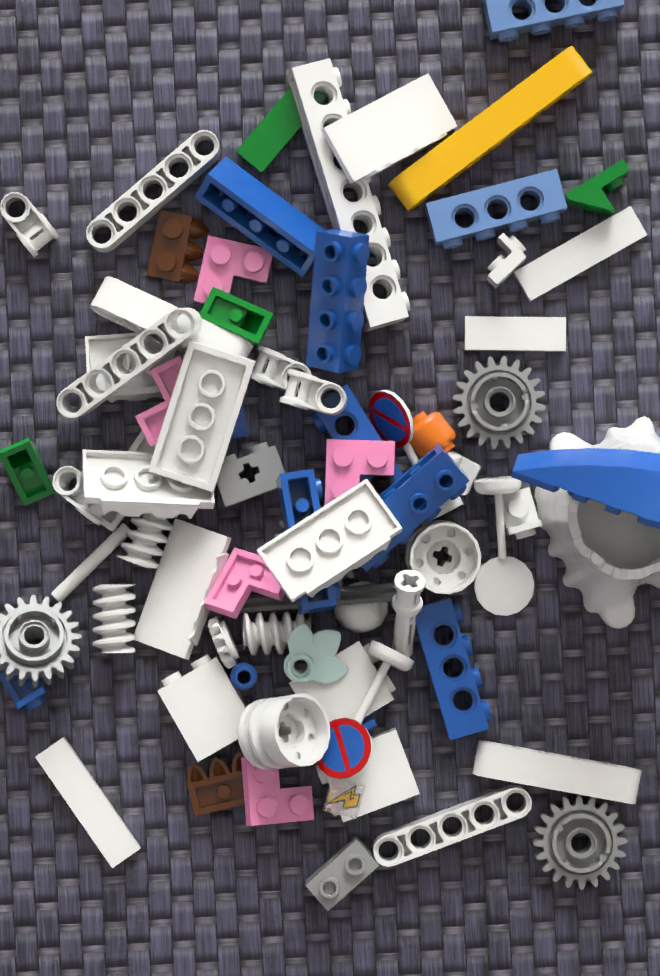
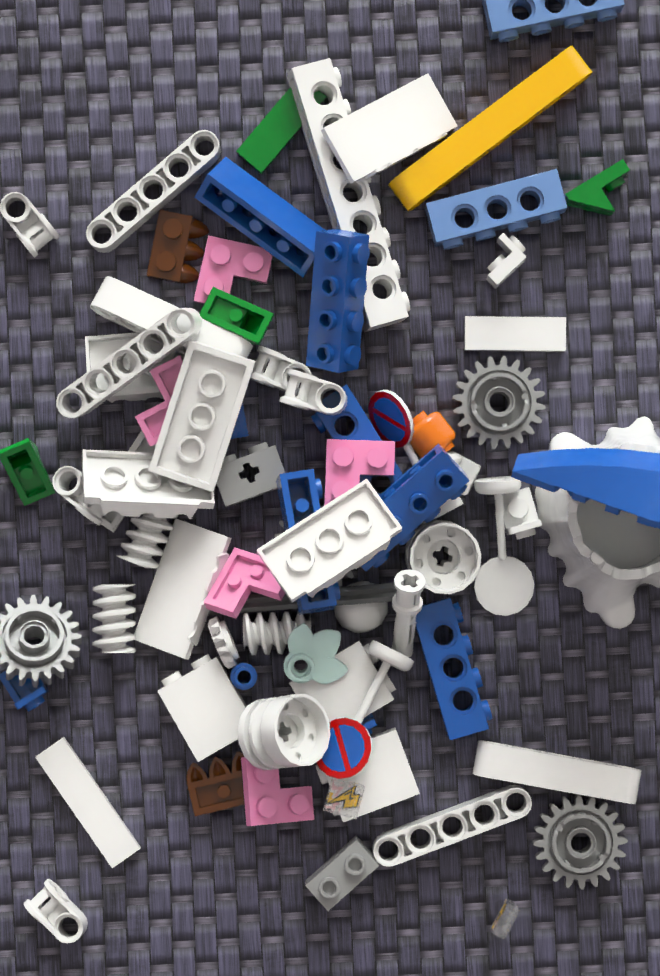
(55, 910): none -> white piece
(91, 563): white bar -> none
(505, 918): none -> clear tile
(580, 253): white tile -> none

